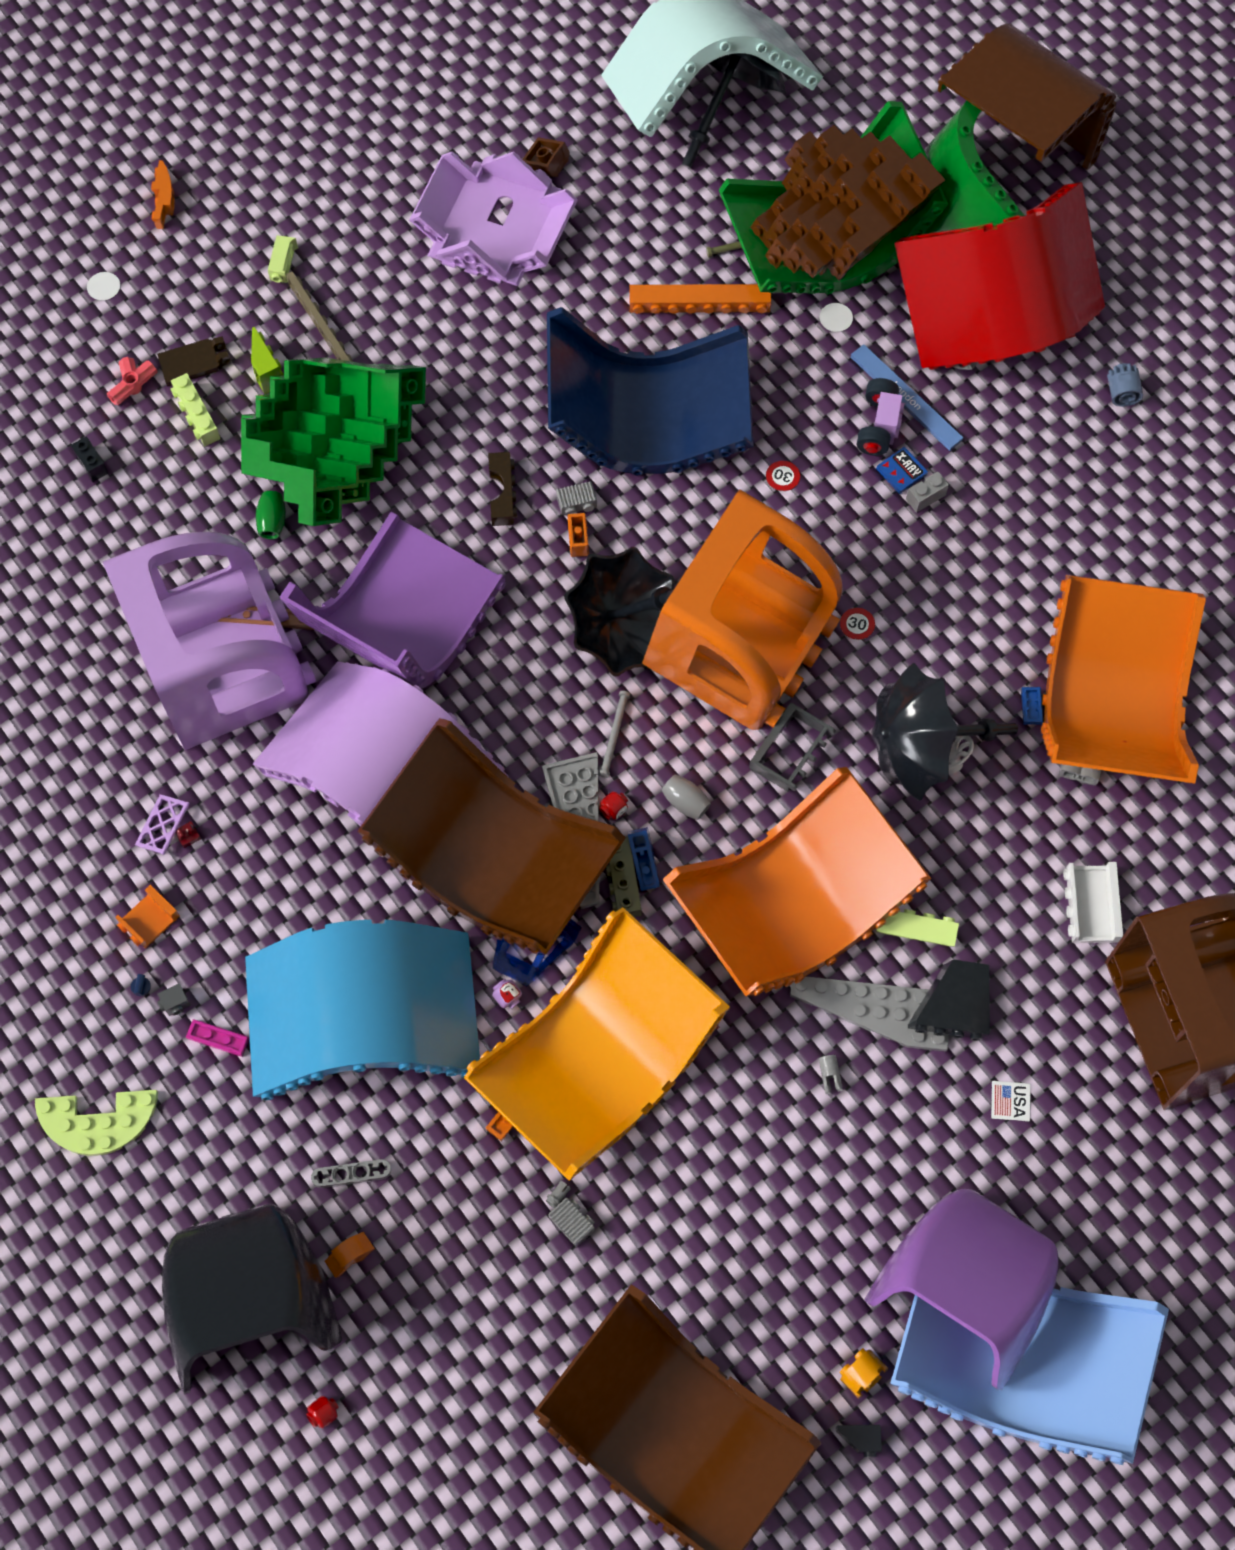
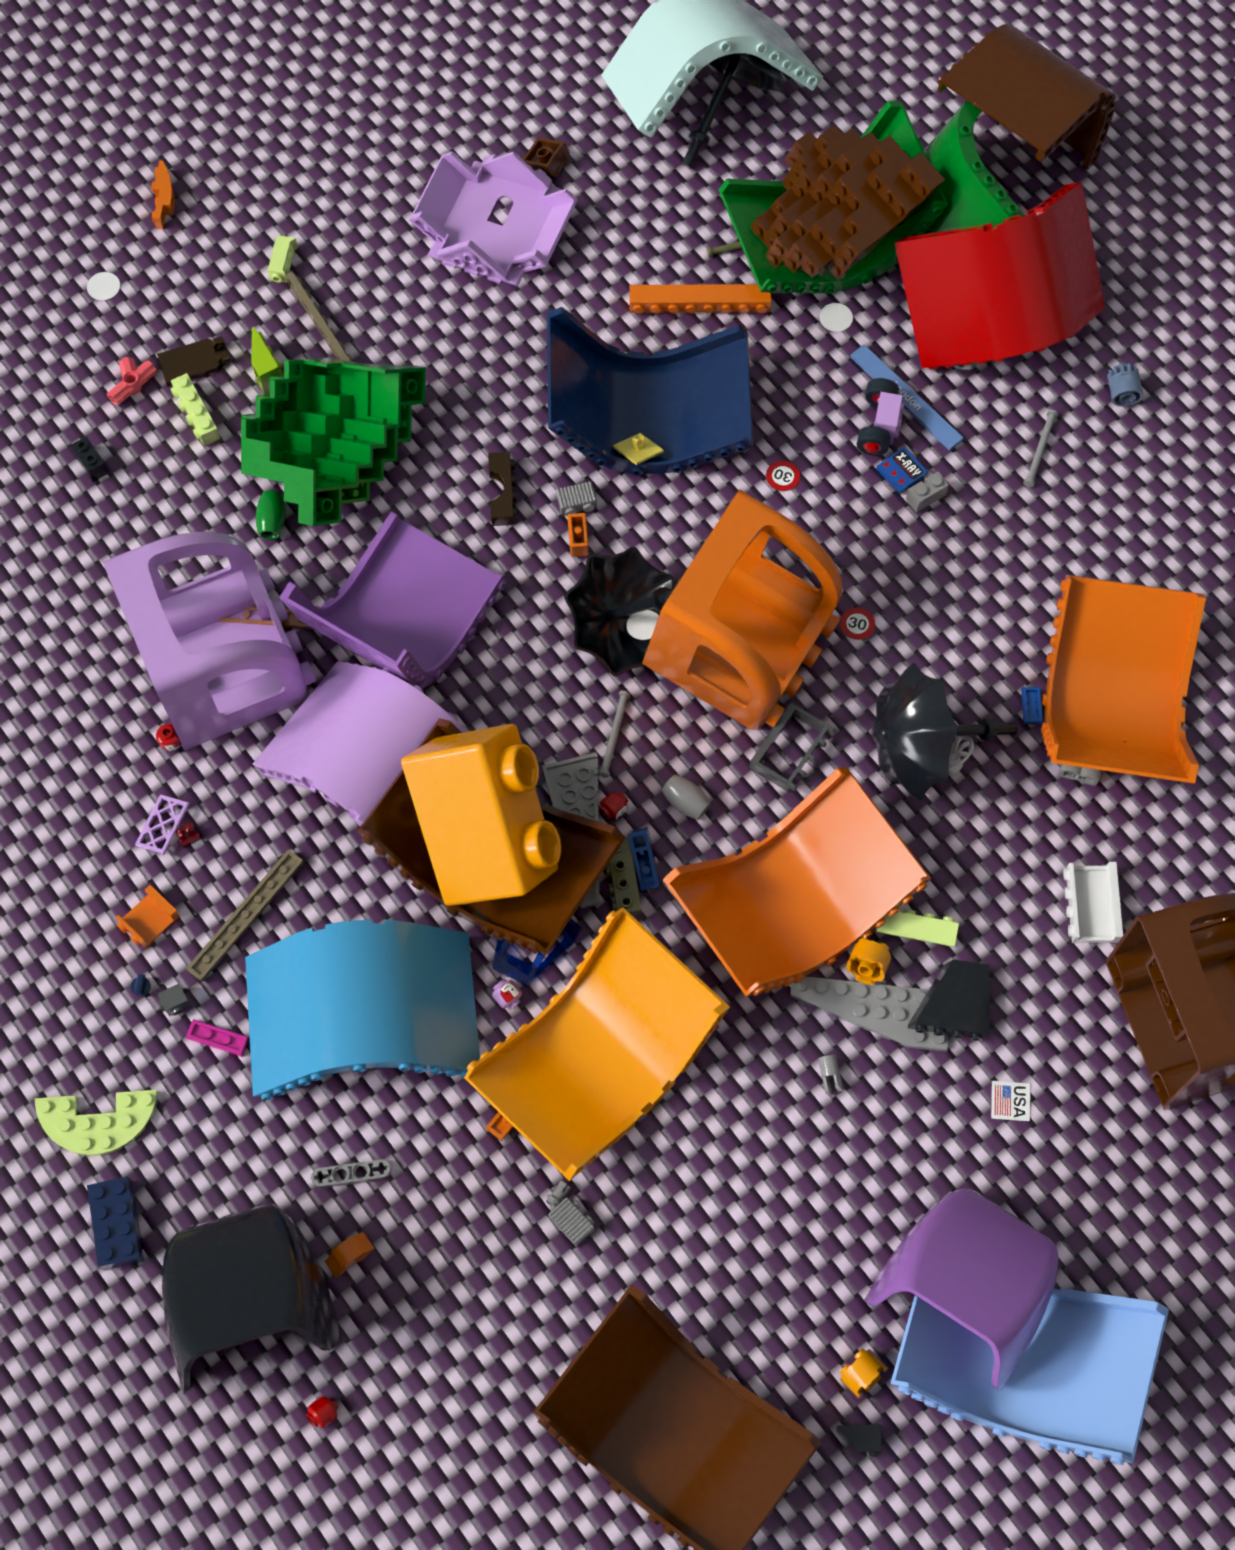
(115, 1223): none -> dark blue brick
(167, 737): none -> red head
(244, 915): none -> dark tan plate
(482, 814): none -> light orange piece
(638, 448): none -> light yellow piece
(642, 624): none -> white sticker
(869, 961): none -> light orange brick
(1029, 481): none -> light grey bar

